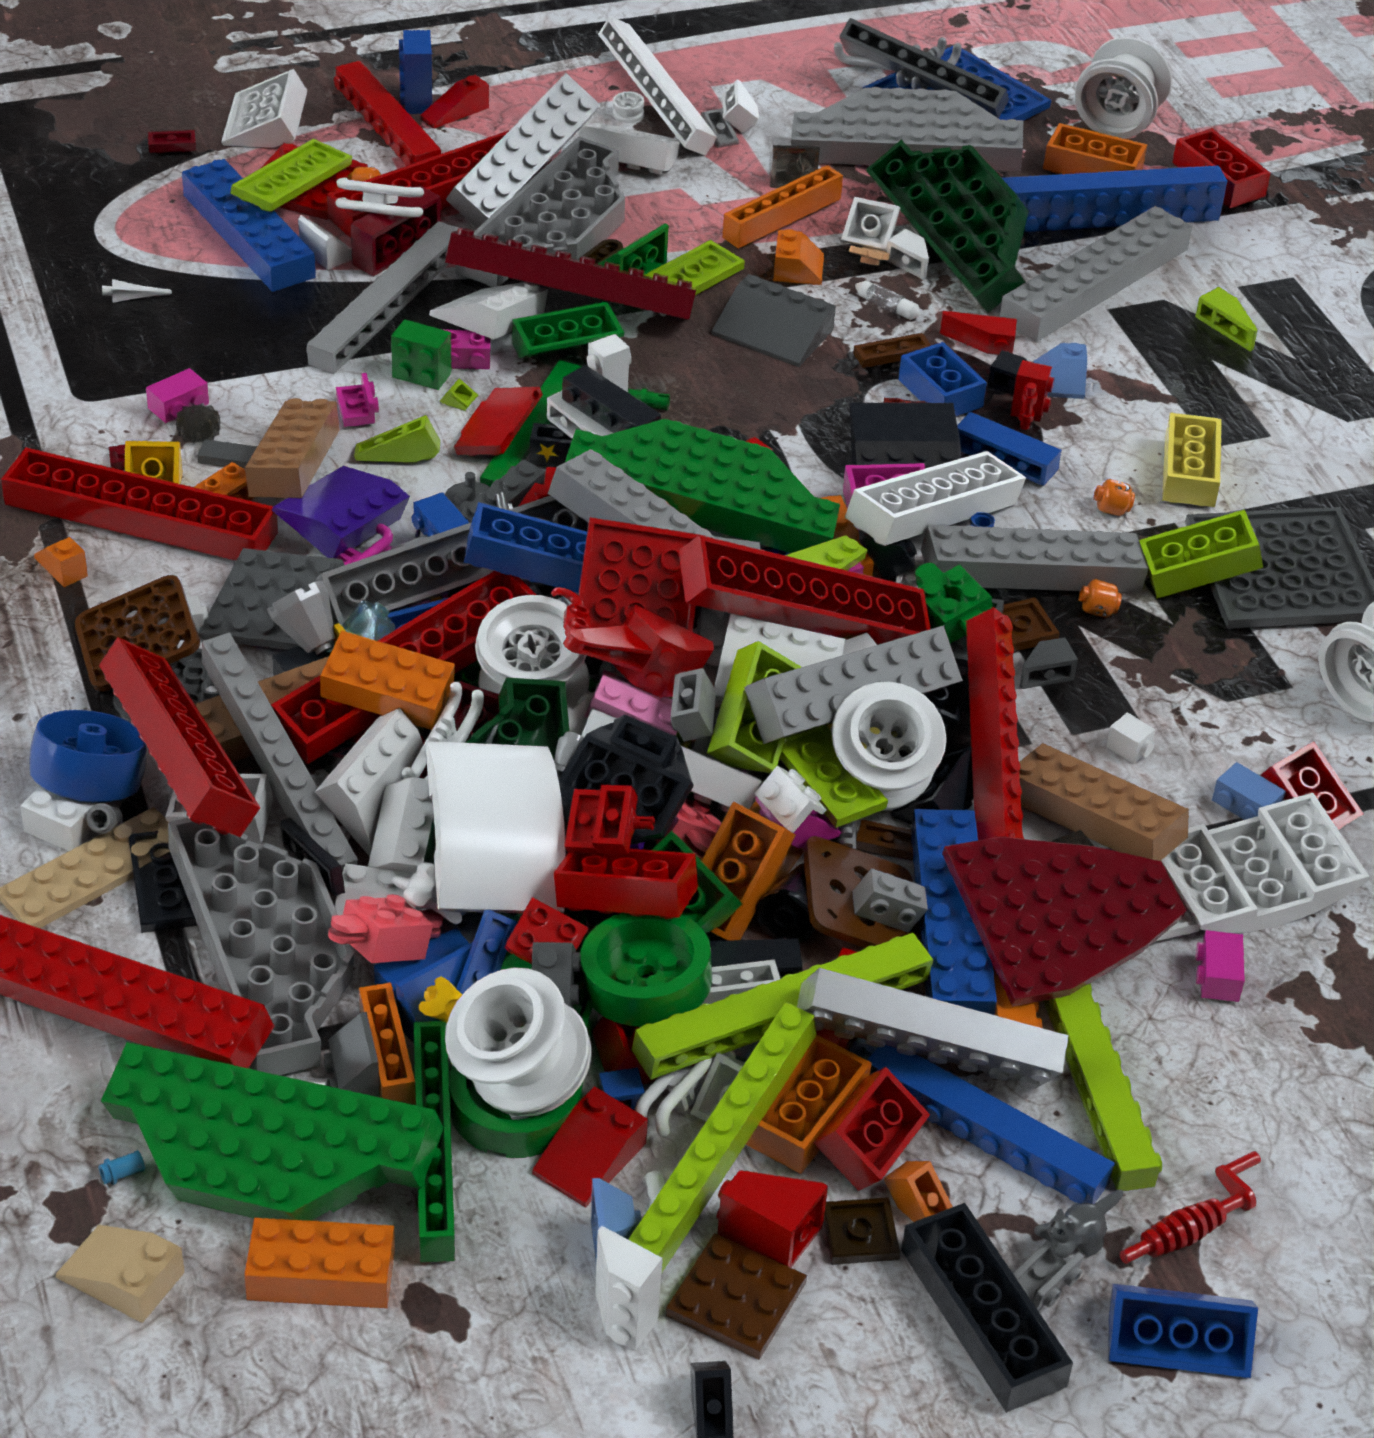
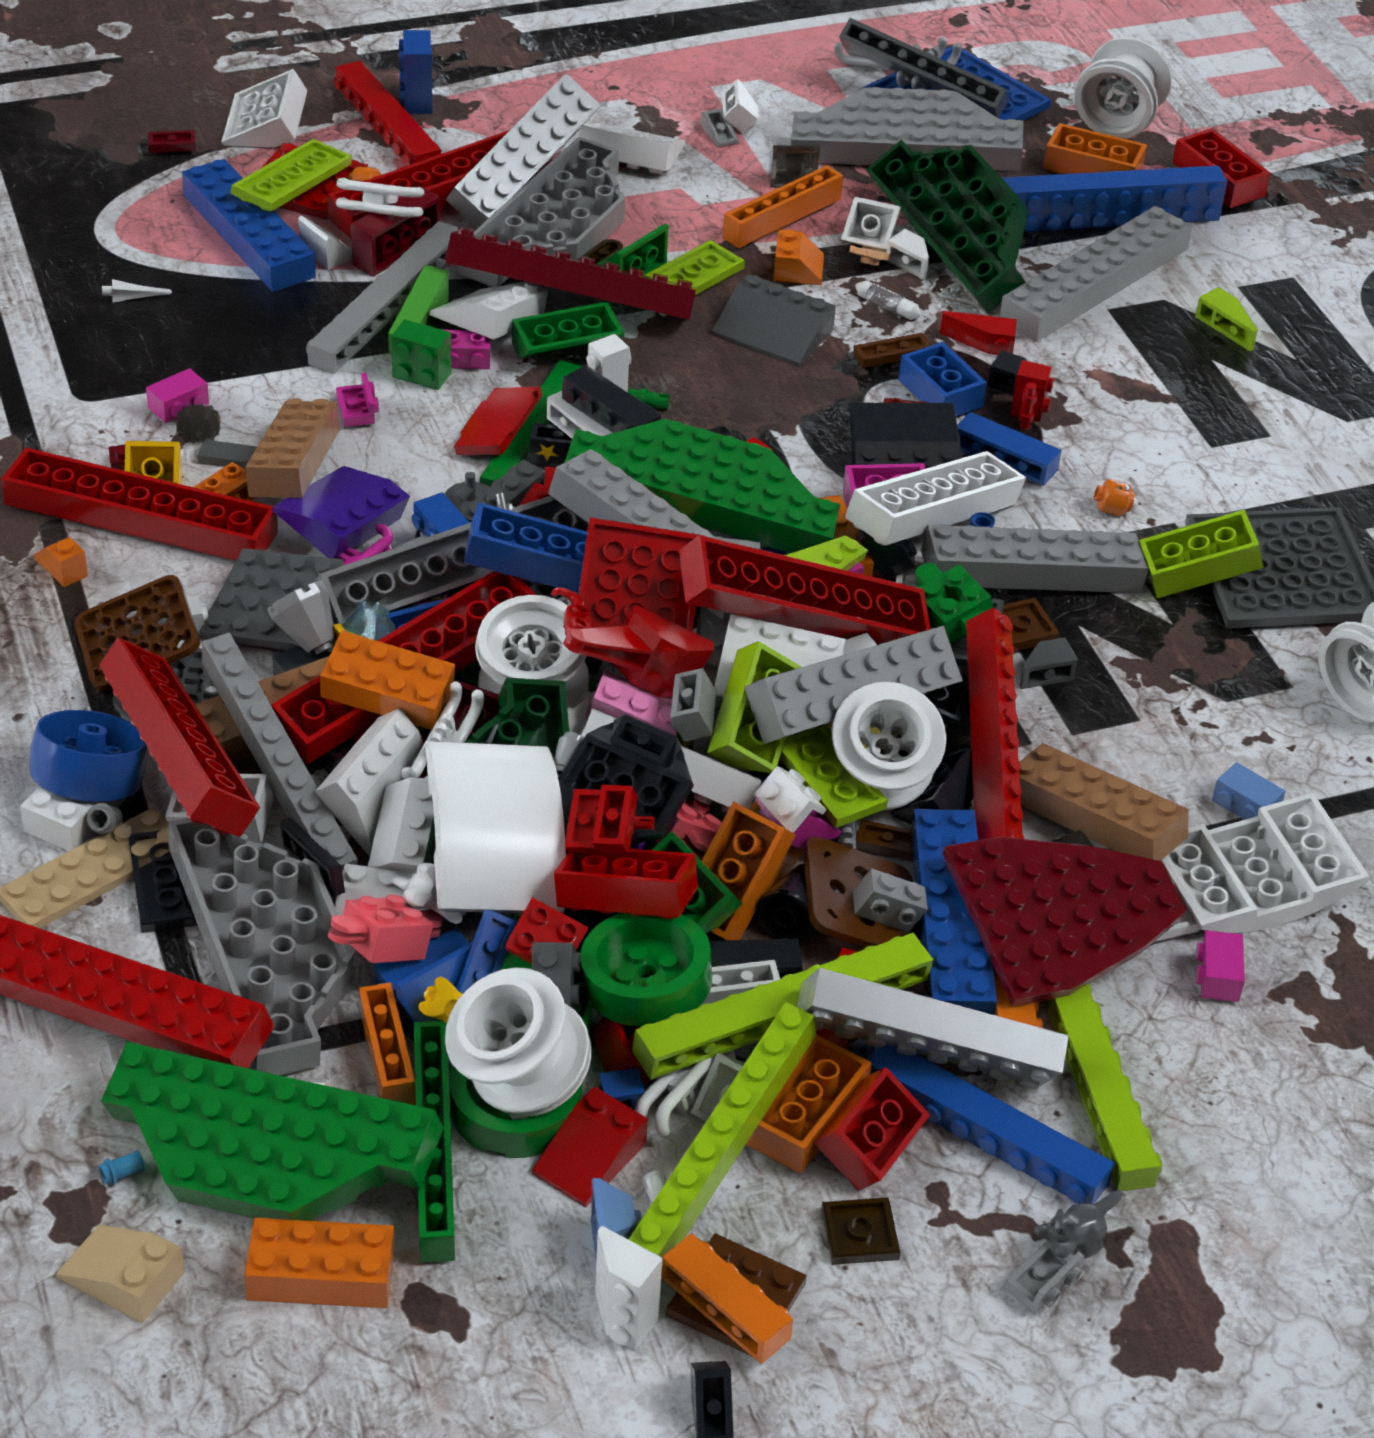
(353, 1058): dark grey slope -> none
(404, 443): lime slope -> none
(428, 293): none -> bright green slope
(459, 101): red slope -> none
(459, 396): lime slope -> none
(628, 107): white wheel -> none
(657, 86): white brick -> none
(727, 1298): none -> orange brick
(771, 1213): red slope -> none
(917, 1190): orange slope -> none
(986, 1307): black brick -> none
(1068, 369): medium blue slope -> none
(1100, 598): orange head -> none
(1131, 738): white brick -> none
(1182, 1330): blue slope -> none
(1192, 460): light yellow brick -> none
(1195, 1221): red piece -> none
(1310, 772): red slope -> none

